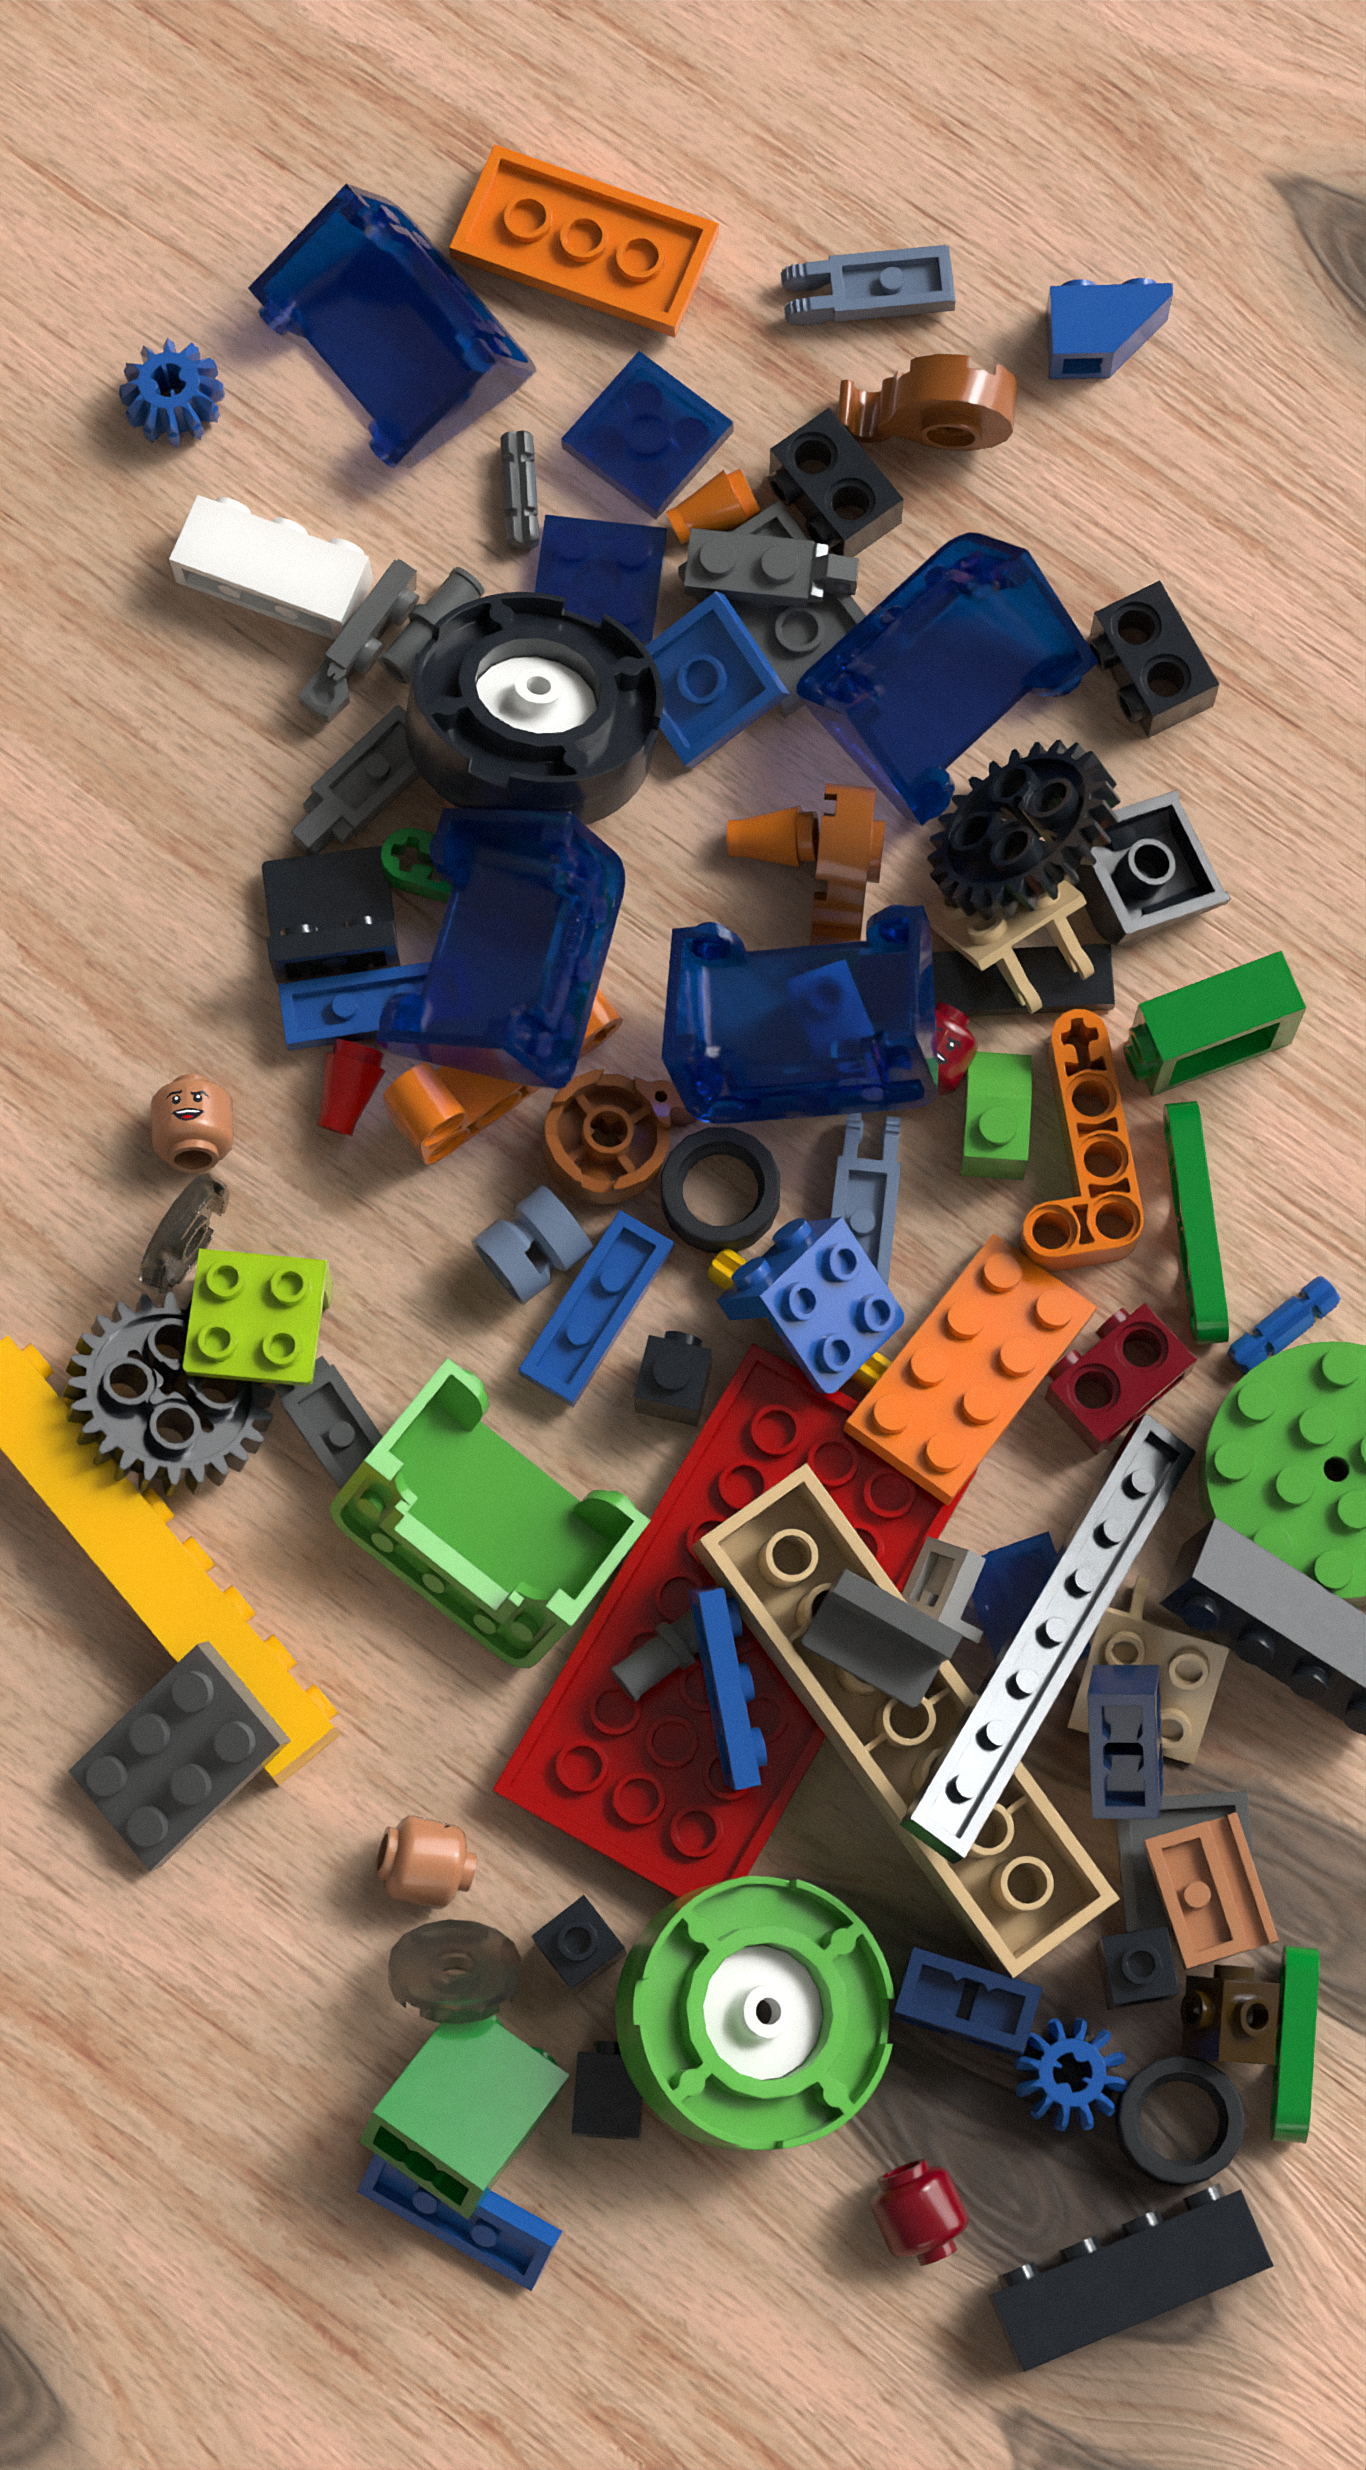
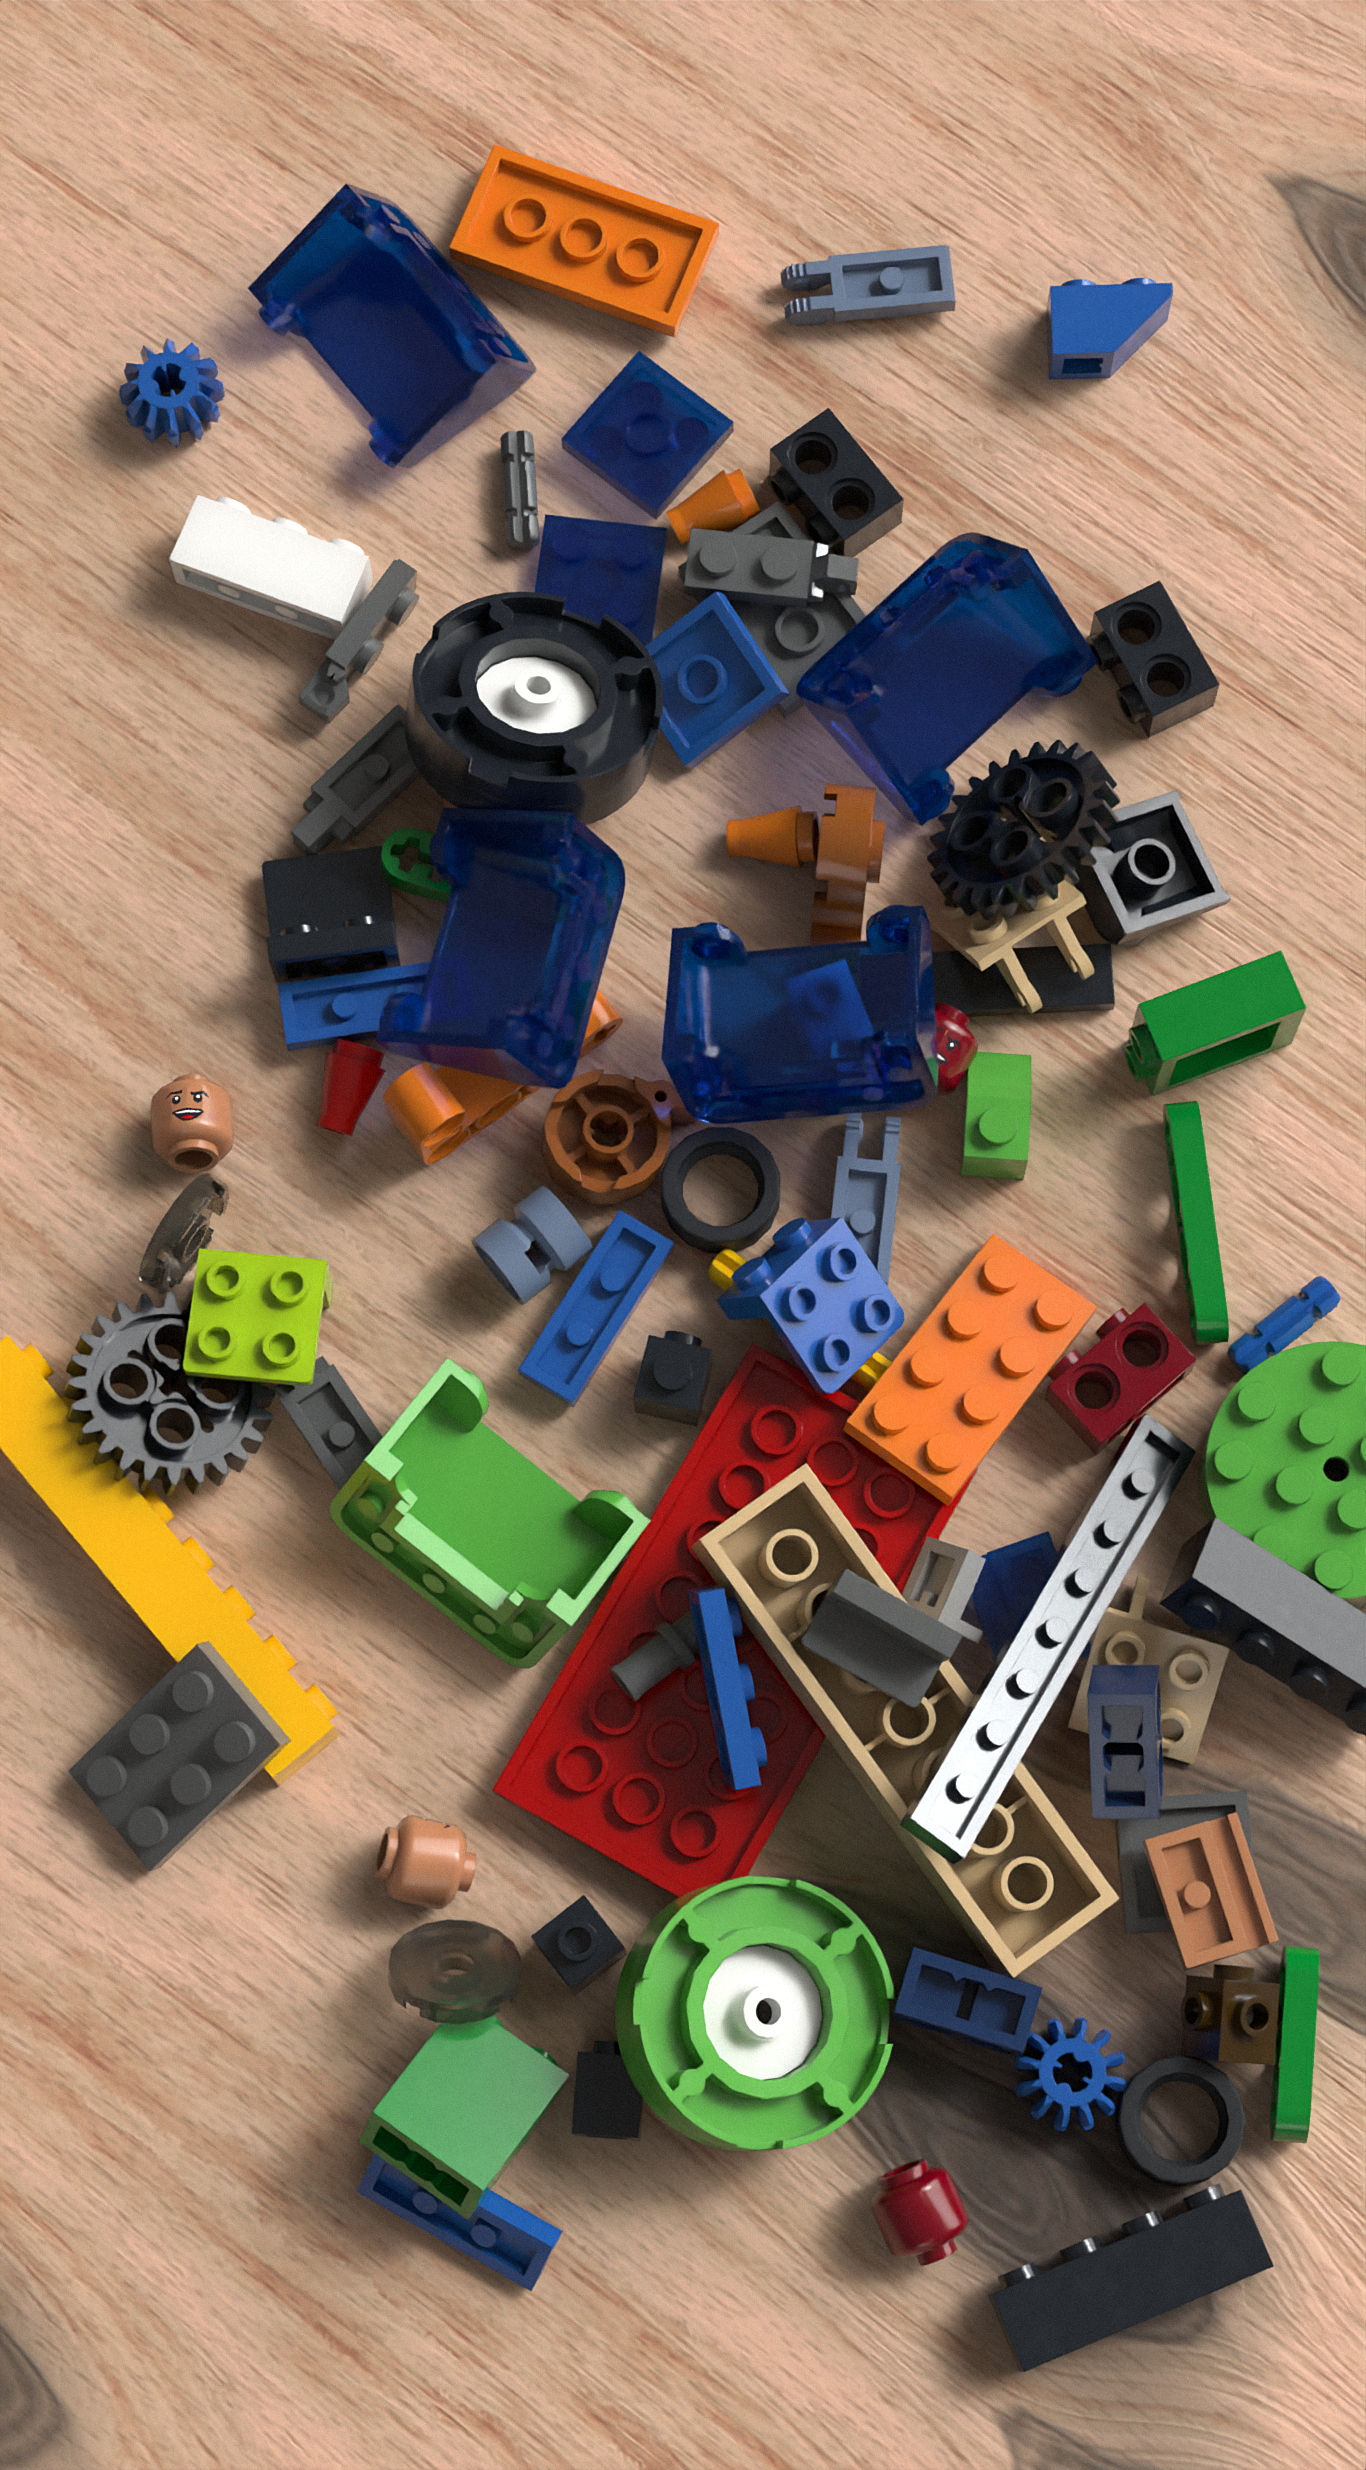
(454, 592): dark grey pin -> none
(934, 405): dark orange piece -> none
(1083, 1138): orange beam -> none
(1137, 1968): black brick -> none

